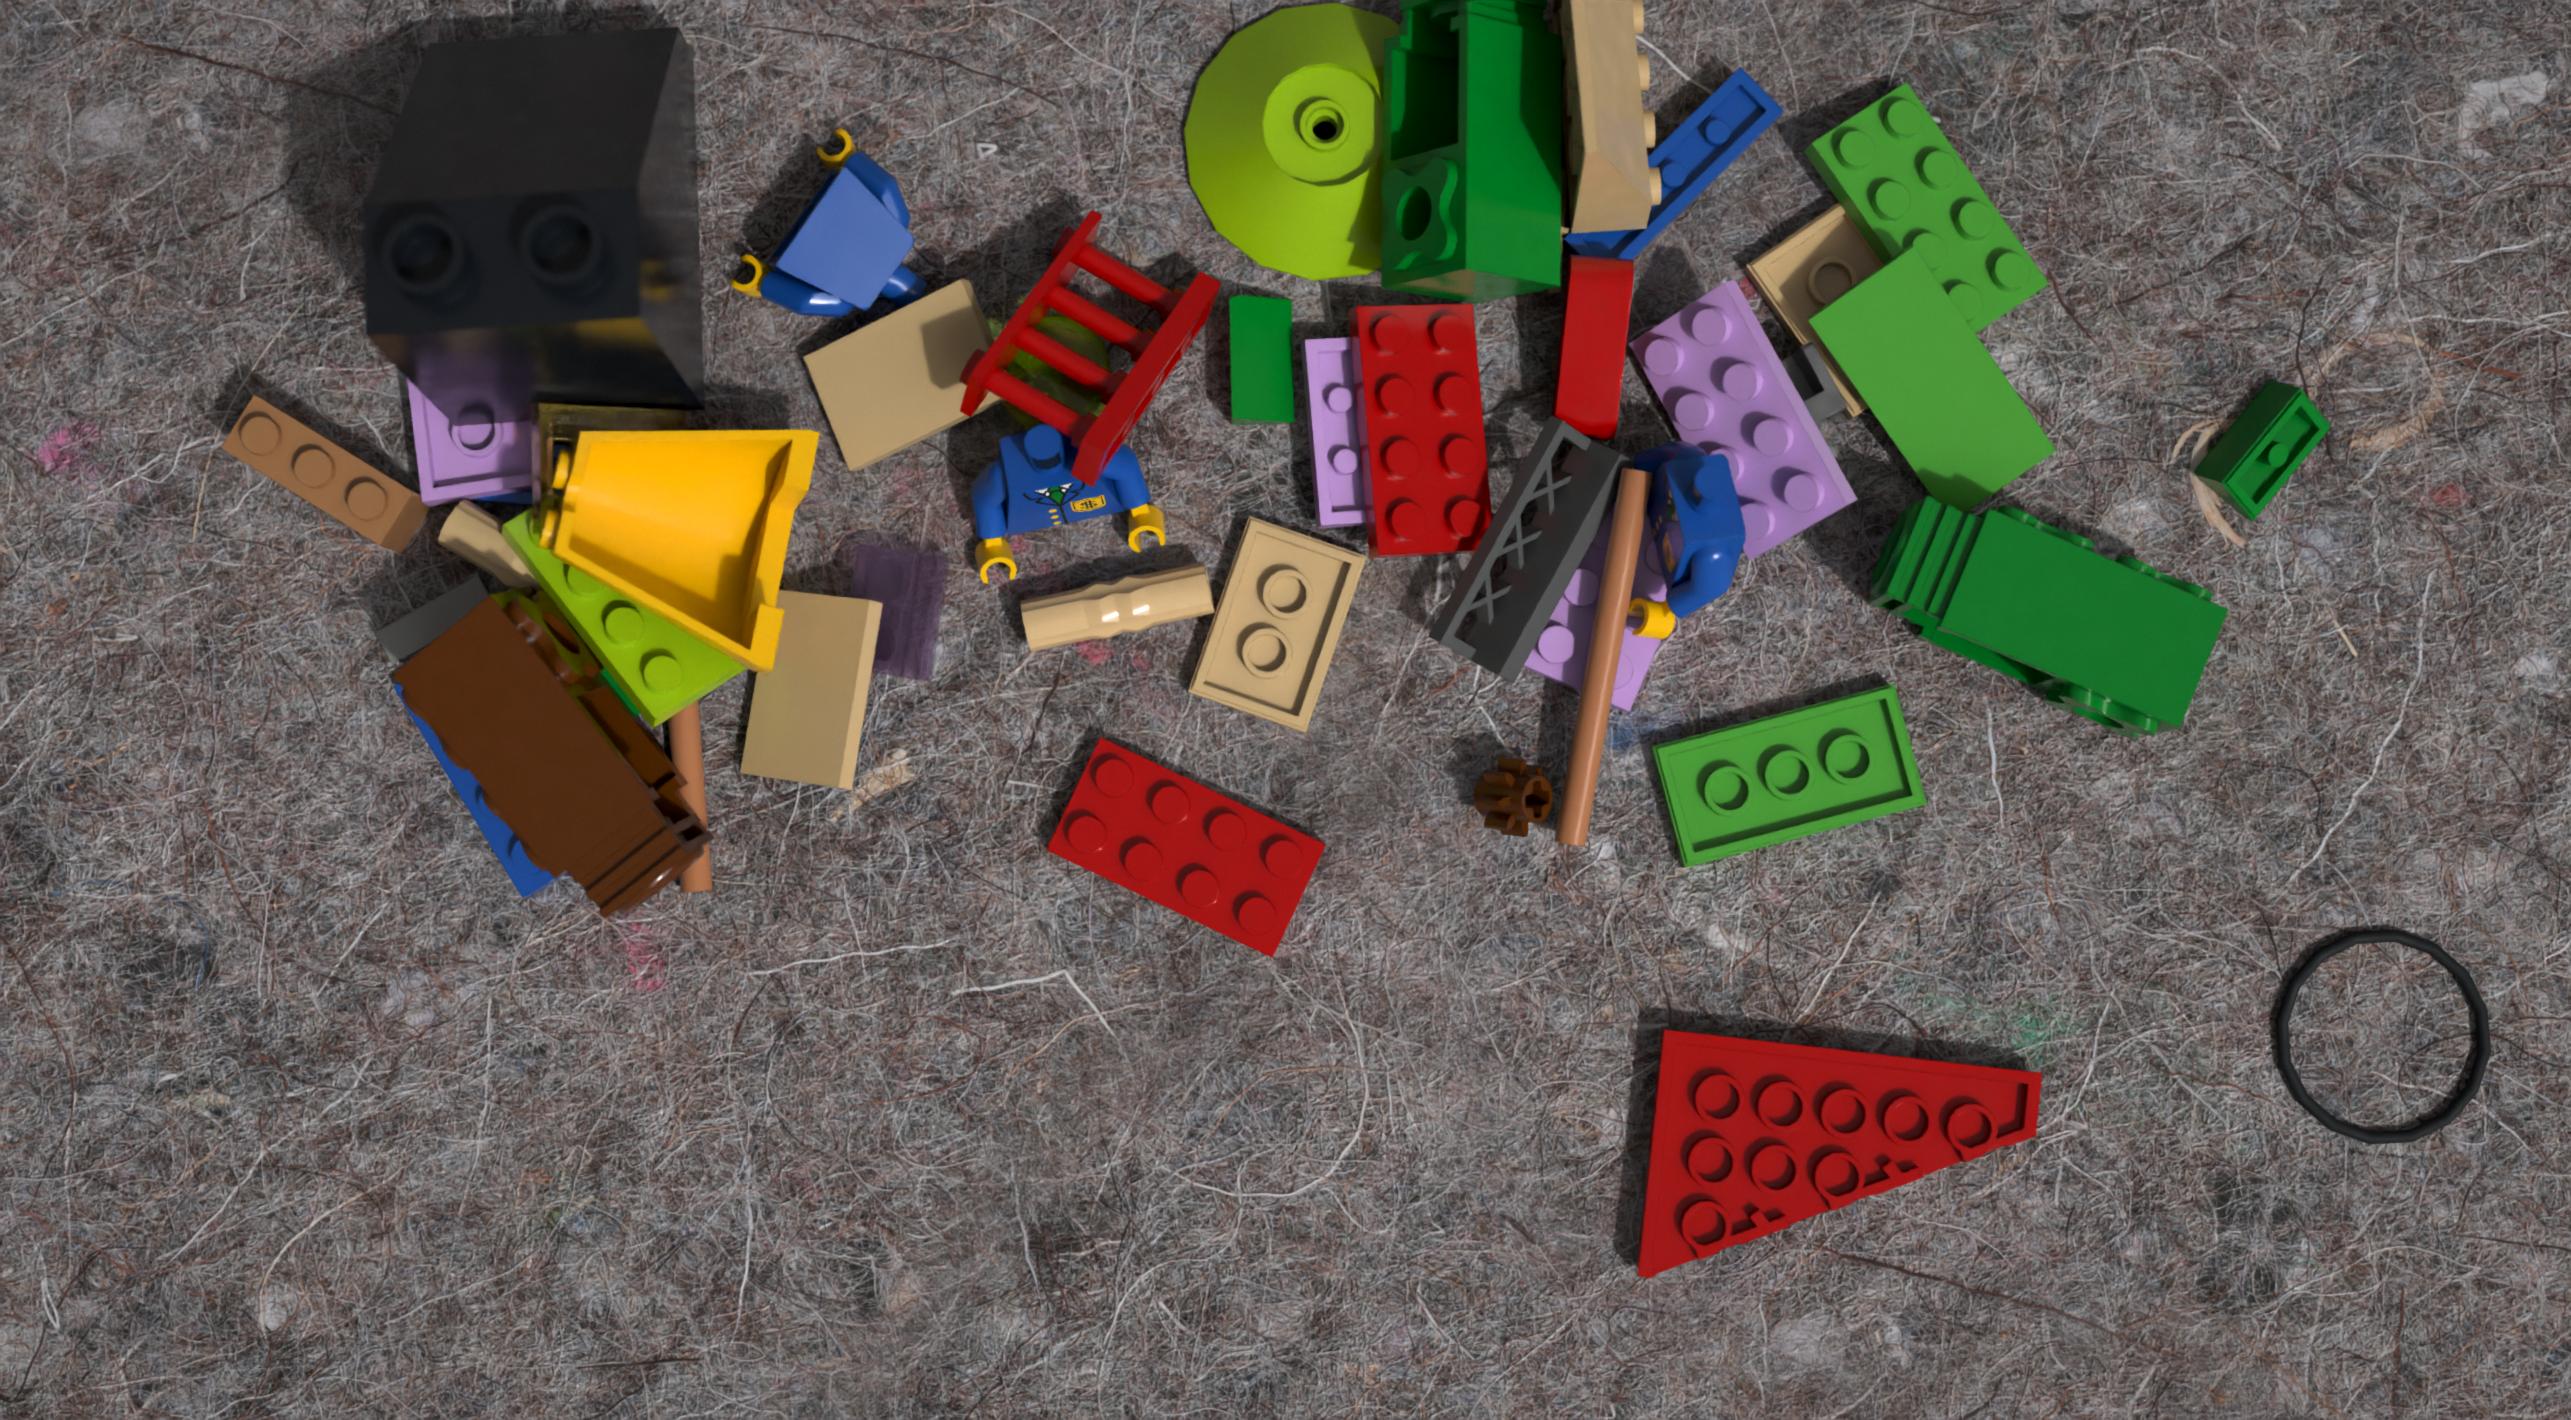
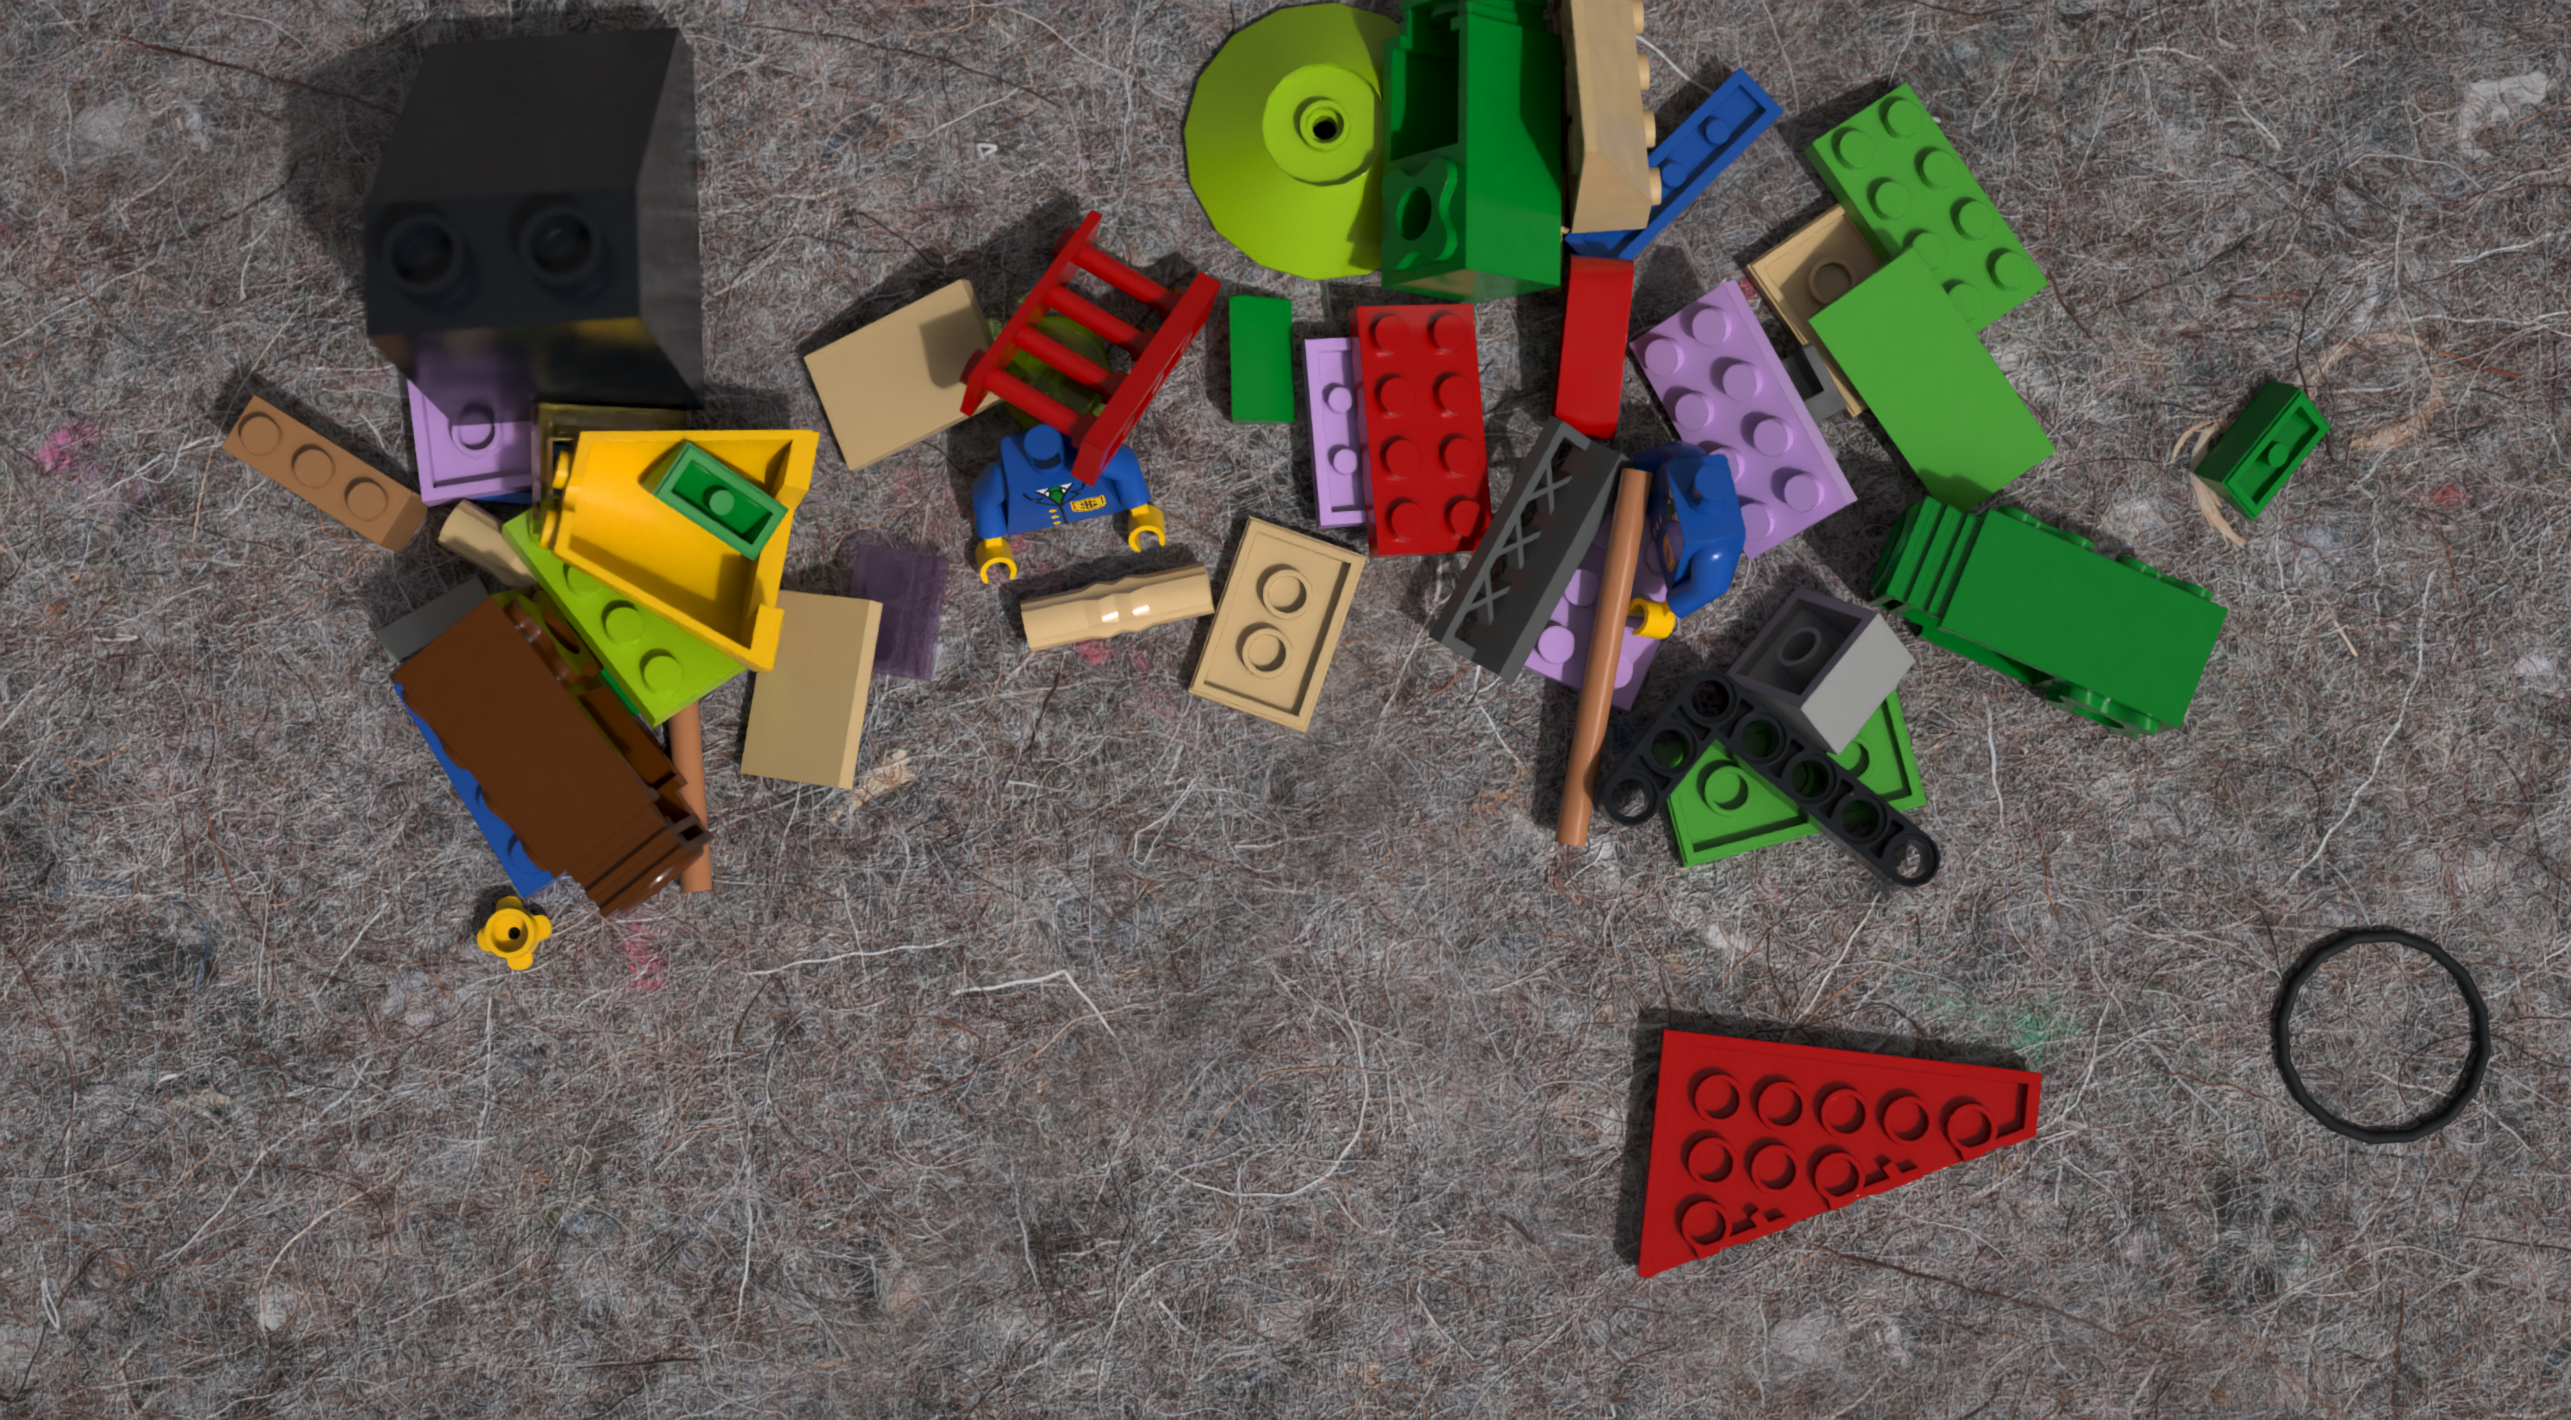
(496, 936): none -> yellow plate
(716, 499): none -> green slope
(842, 244): blue torso -> none
(1186, 847): red plate -> none
(1513, 796): reddish brown gear -> none
(1772, 771): none -> black beam
(1823, 666): none -> light grey slope

